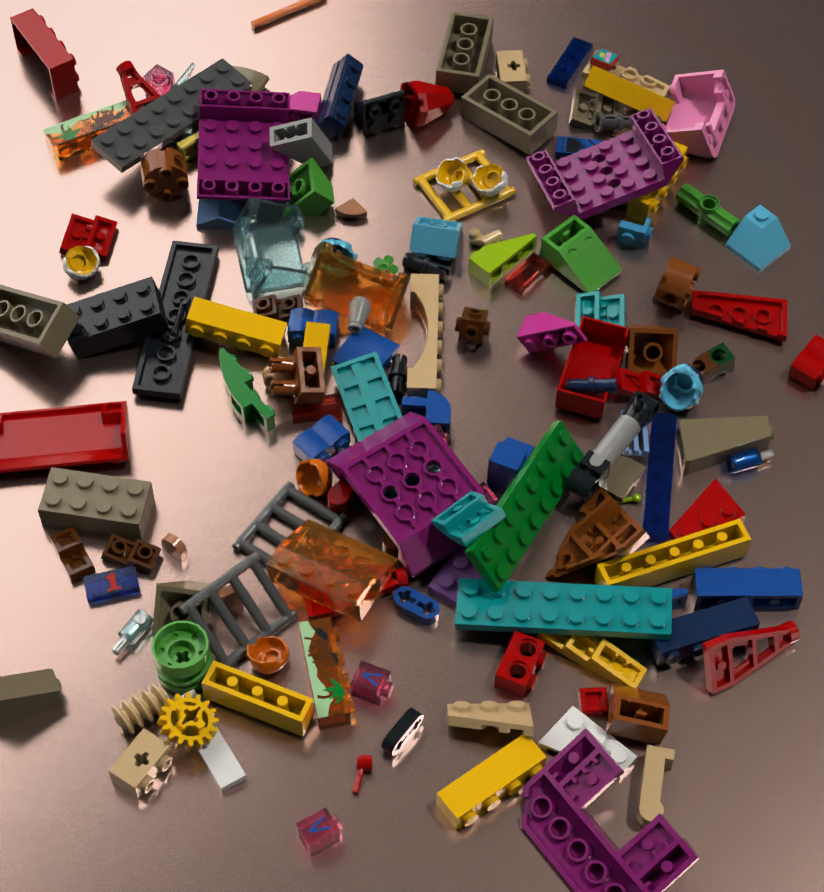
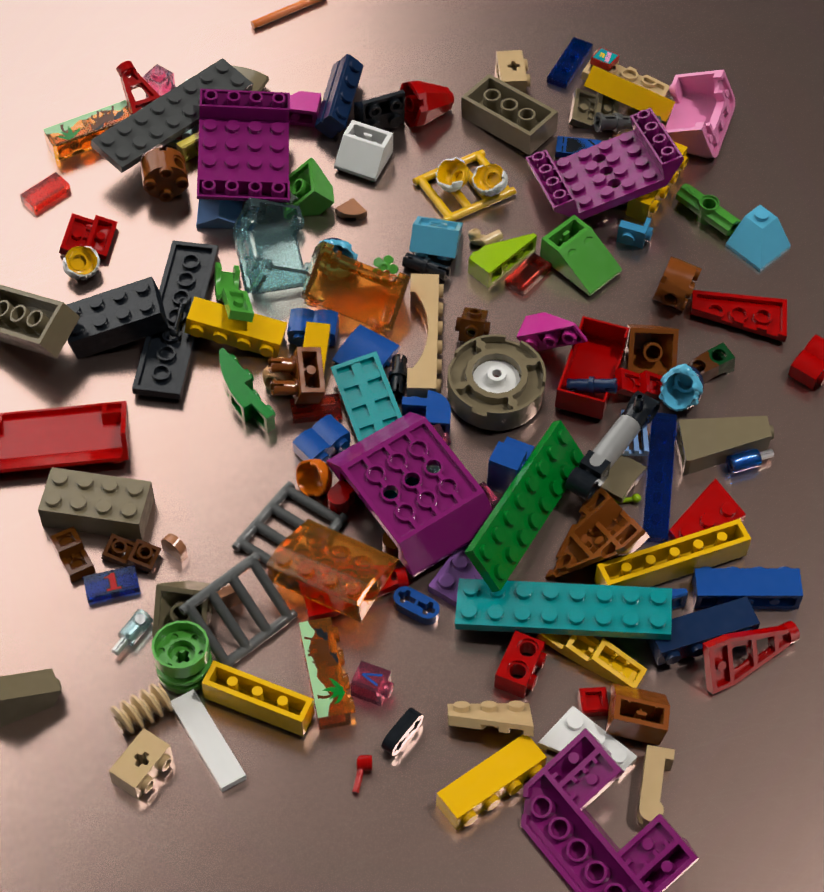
(35, 36): red piece -> none
(45, 192): none -> clear red tile
(185, 76): clear light blue piece -> none
(191, 732): yellow gear -> none
(235, 300): none -> bright green piece
(268, 654): orange hair -> none
(276, 309): reddish brown slope -> none
(301, 141): light grey slope -> none
(319, 831): clear pink brick -> none
(358, 312): light grey cone -> none
(364, 150): none -> white slope
(464, 51): dark tan brick -> none
(468, 518): teal slope -> none
(496, 382): none -> dark tan piece
(604, 308): teal slope -> none

